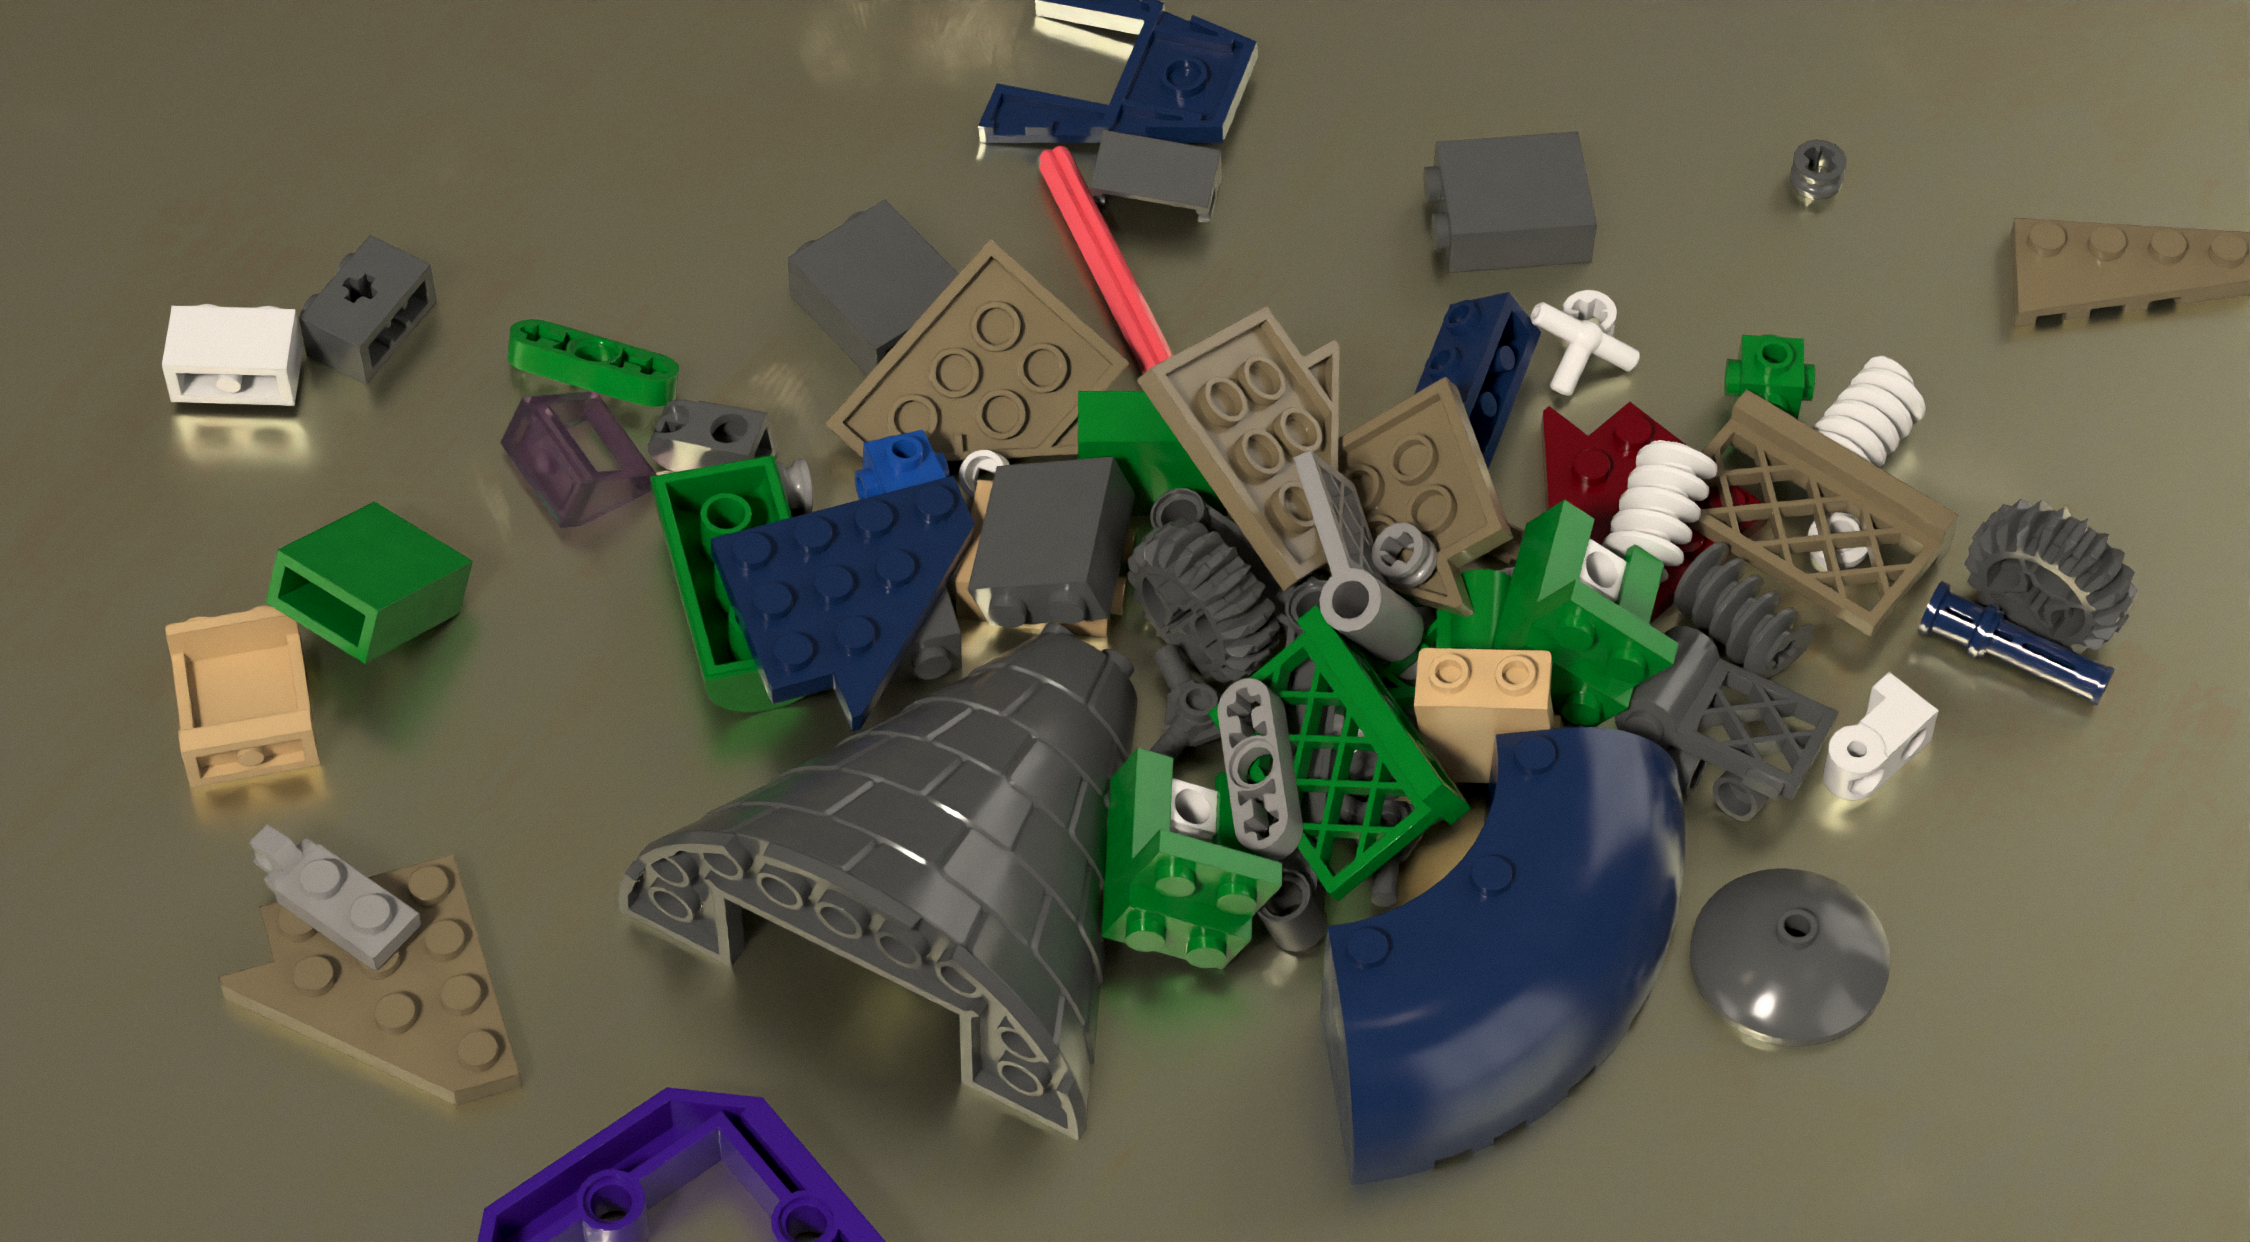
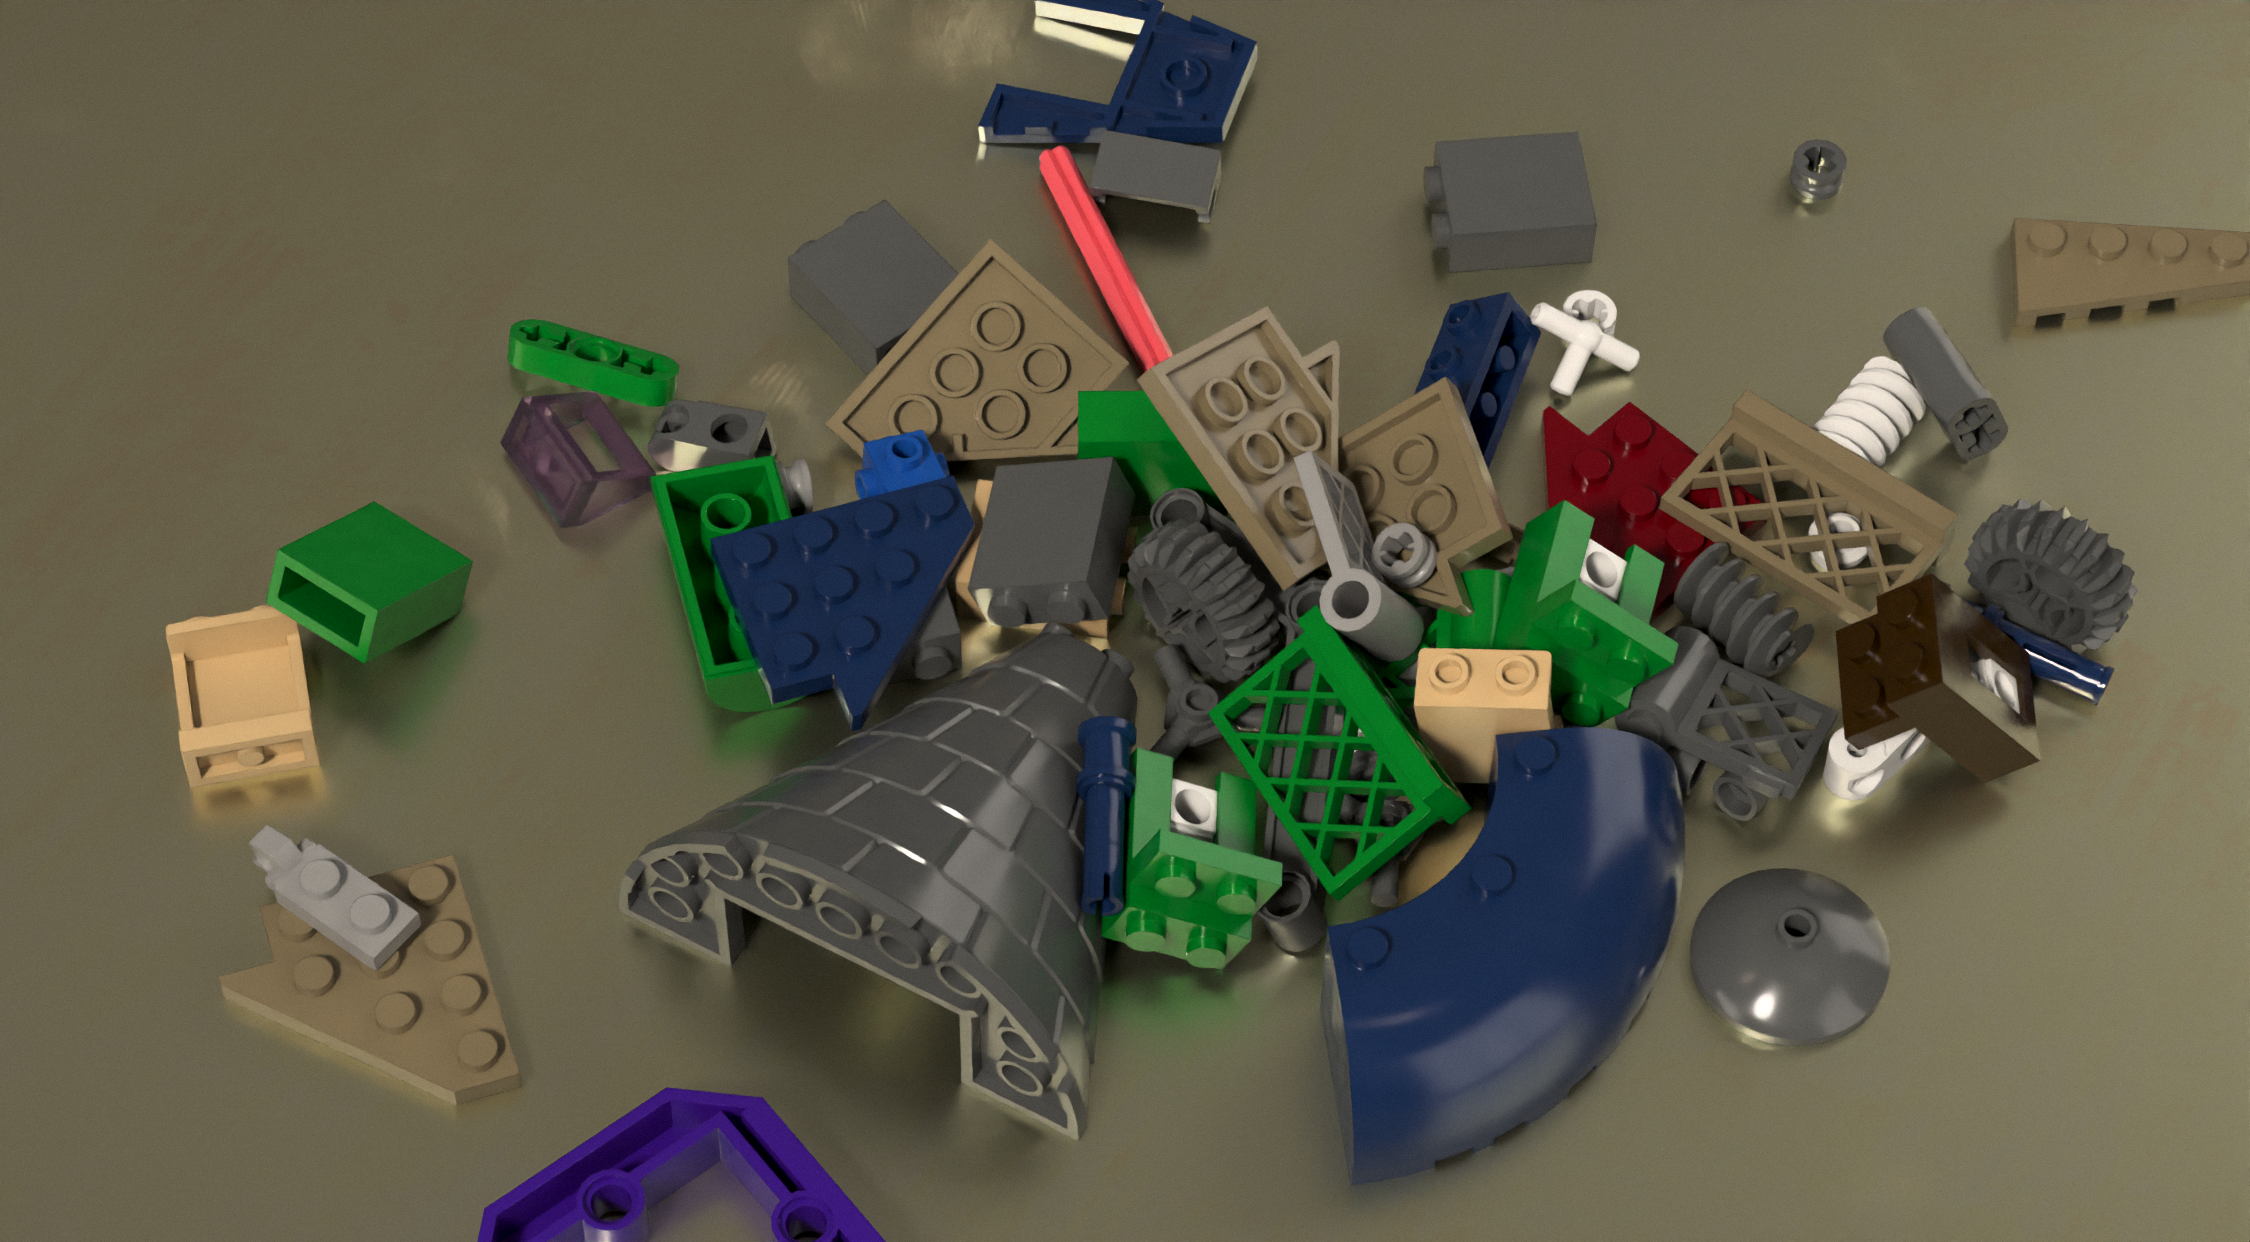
(232, 355): white brick -> none
(367, 309): dark grey brick -> none
(973, 463): white hinge -> none
(1105, 788): none -> dark blue pin
(1278, 788): light grey beam -> none
(1661, 502): white piece -> none
(1772, 370): green brick -> none
(1939, 670): none -> dark brown brick
(1946, 383): none -> dark grey connector

